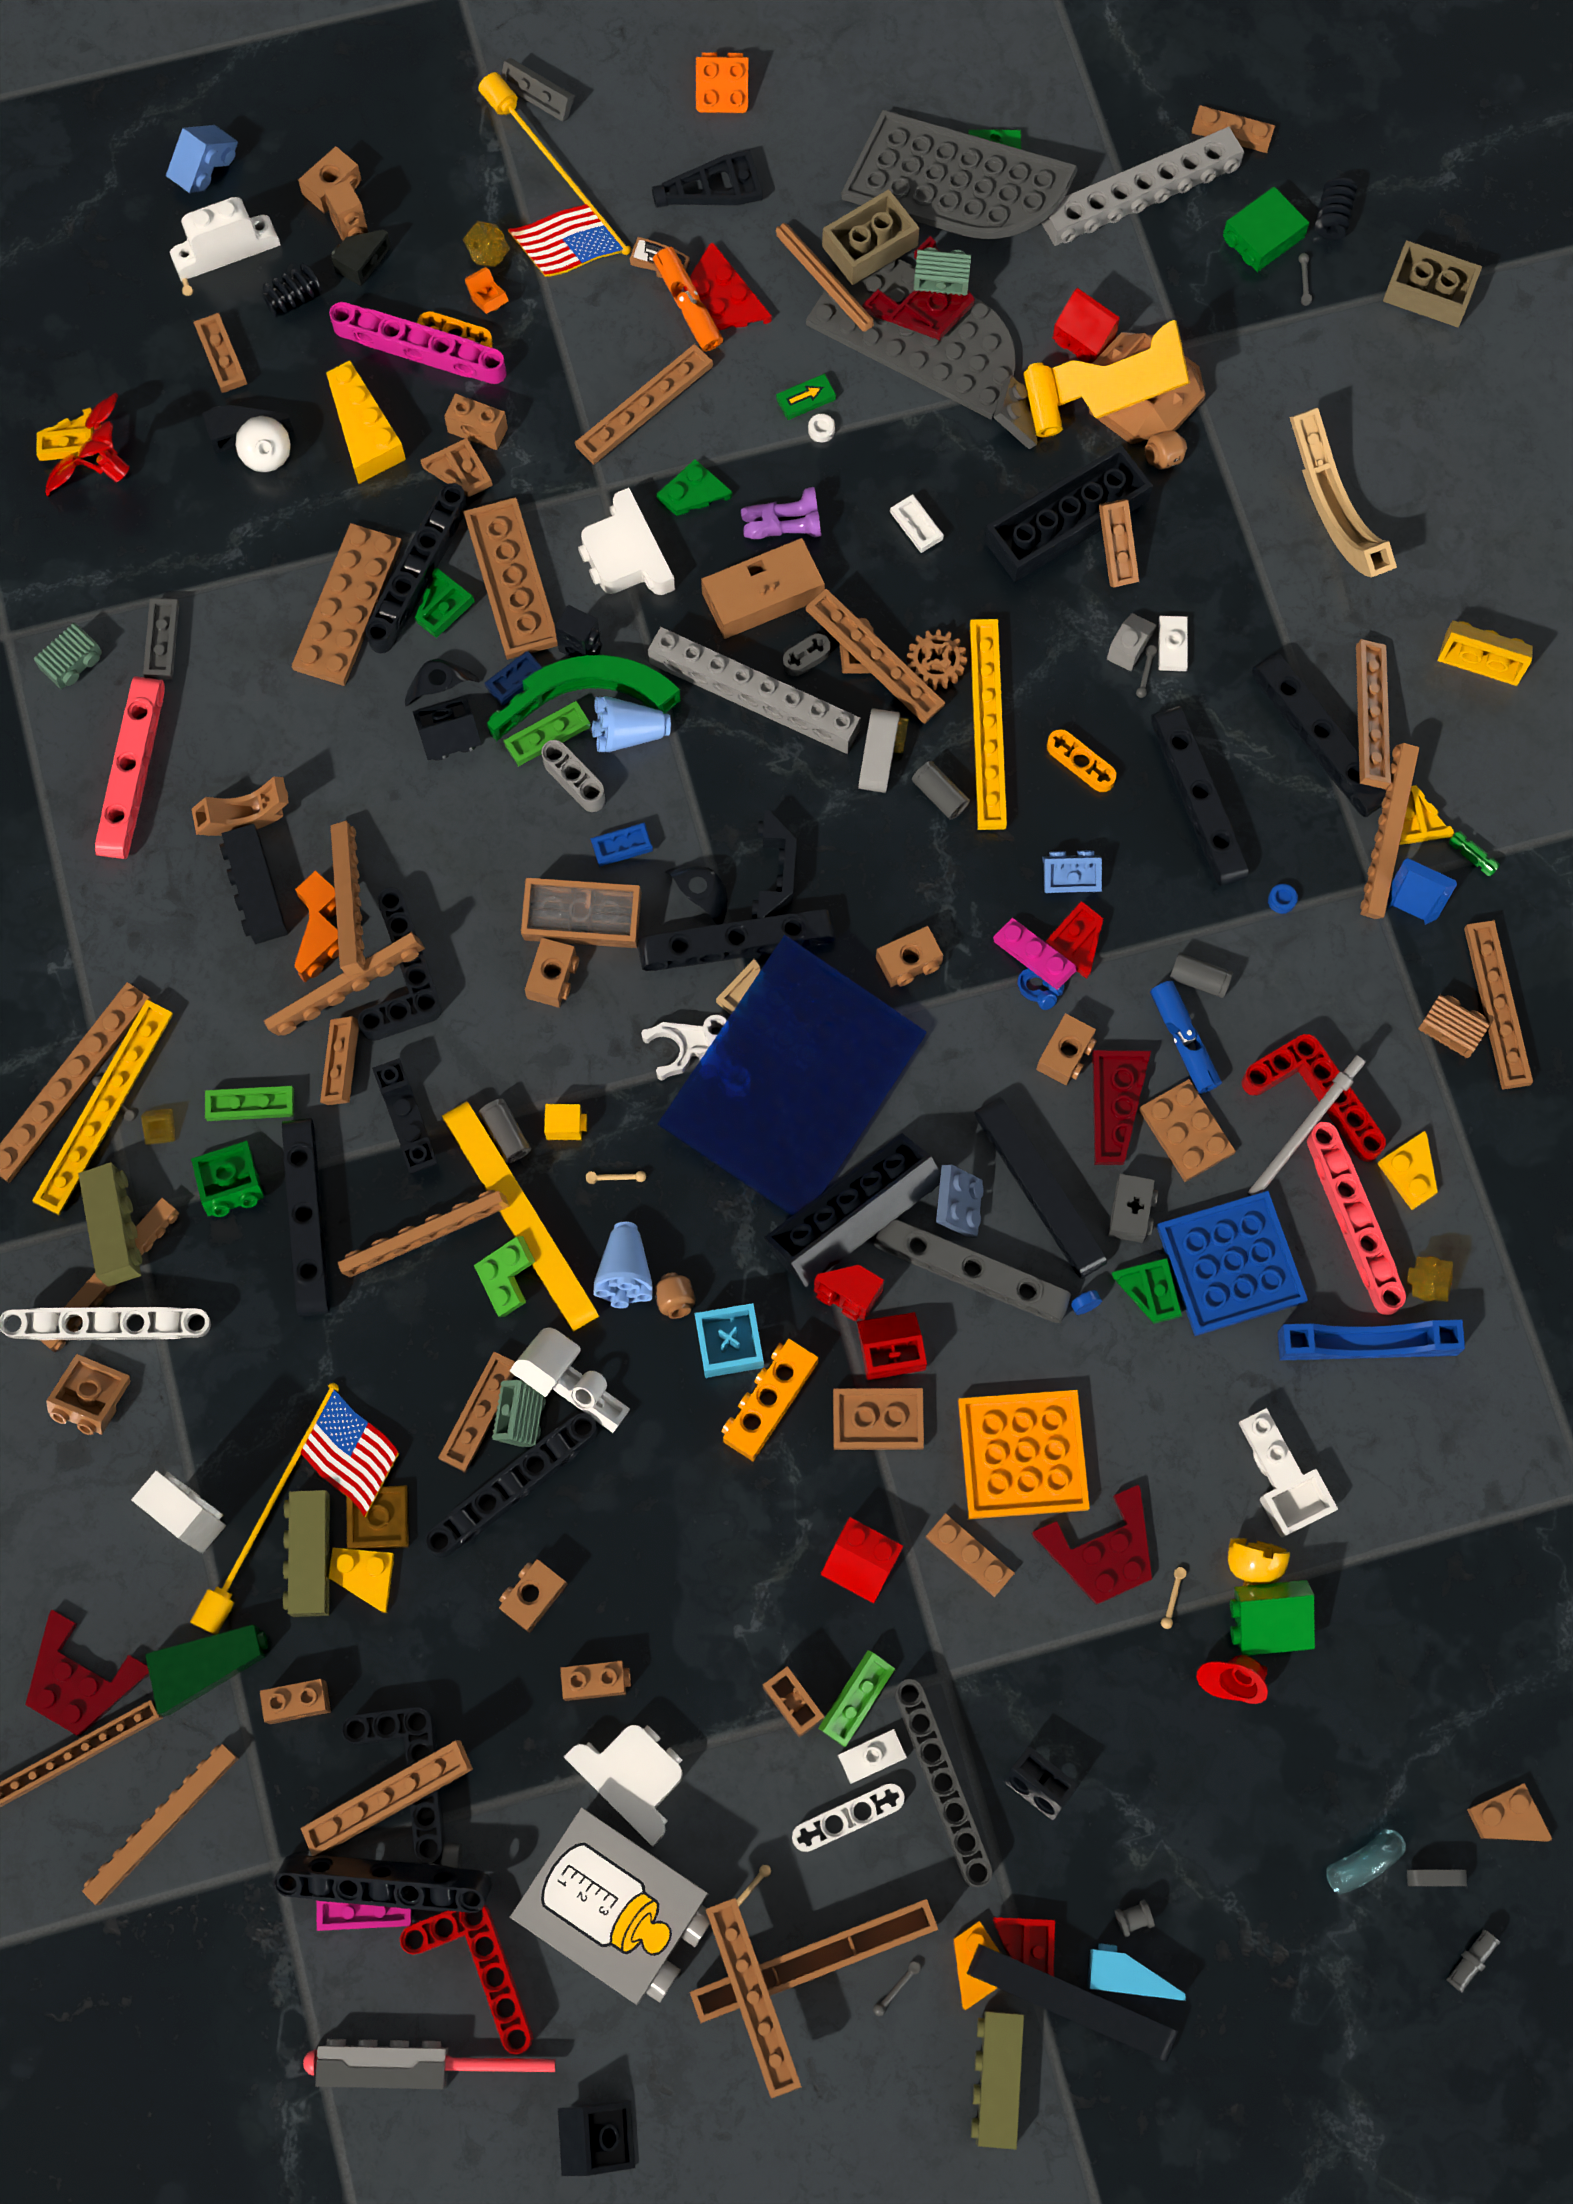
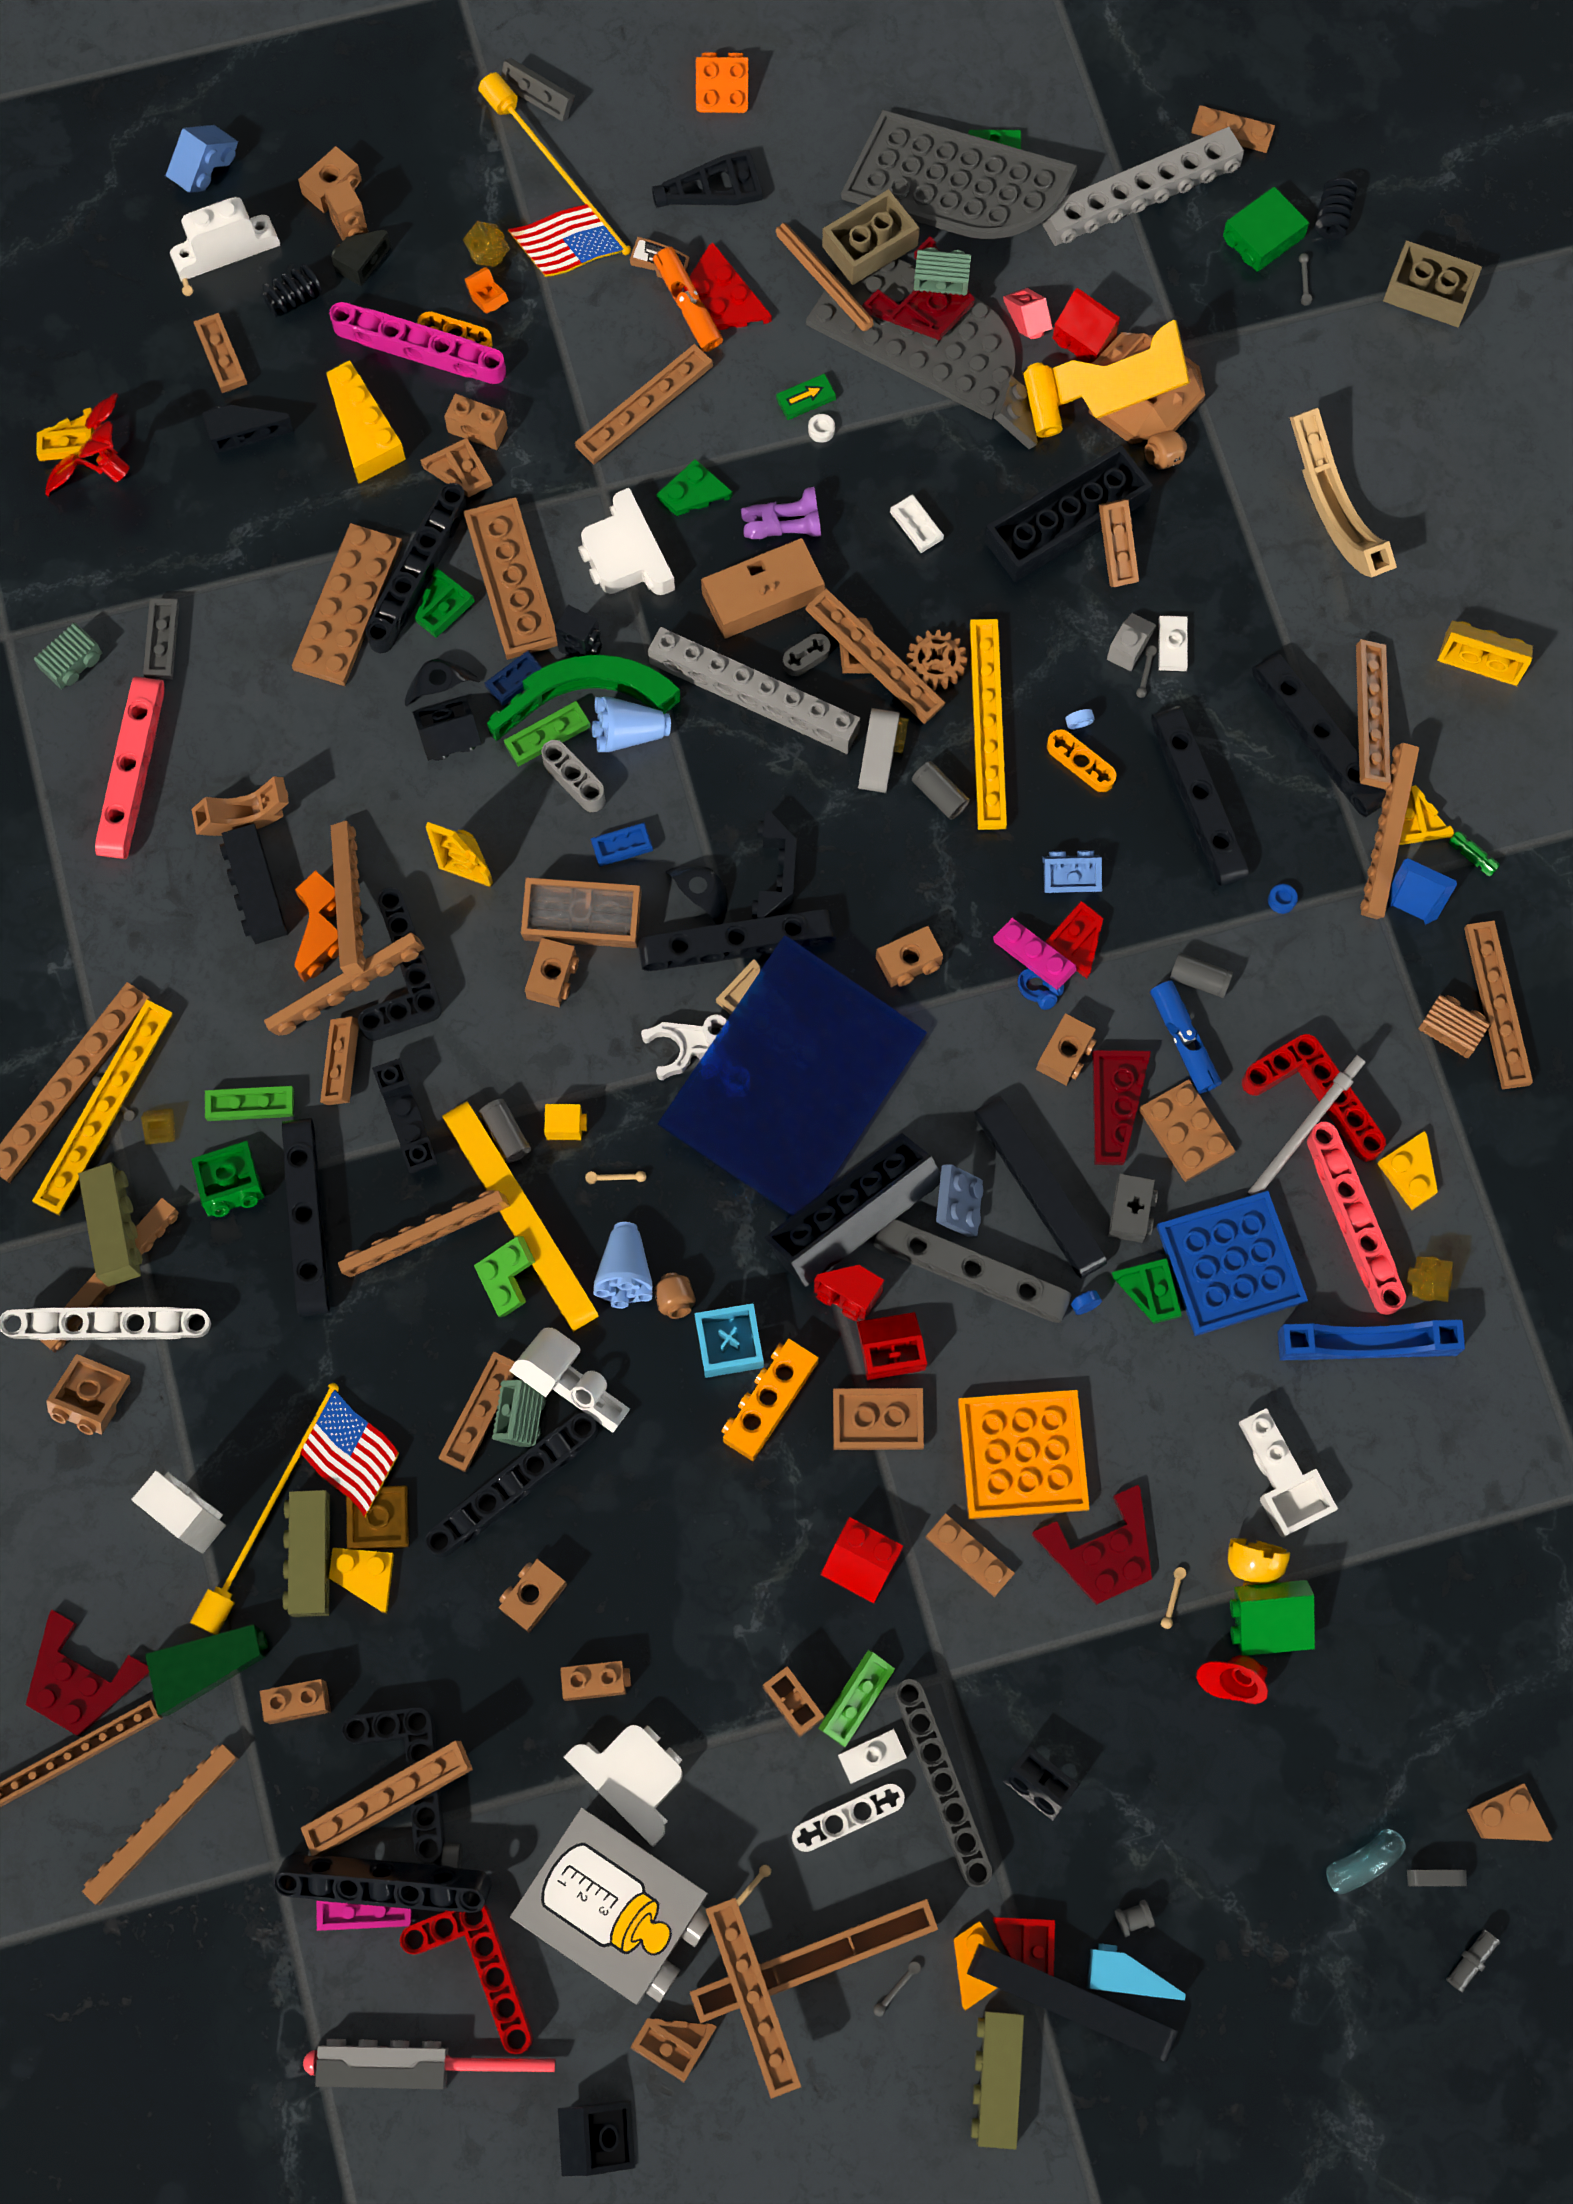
(263, 444): white cylinder -> none
(458, 853): none -> yellow wedge
(673, 2044): none -> medium nougat wing
(1029, 312): none -> coral slope
(1080, 719): none -> light blue tile

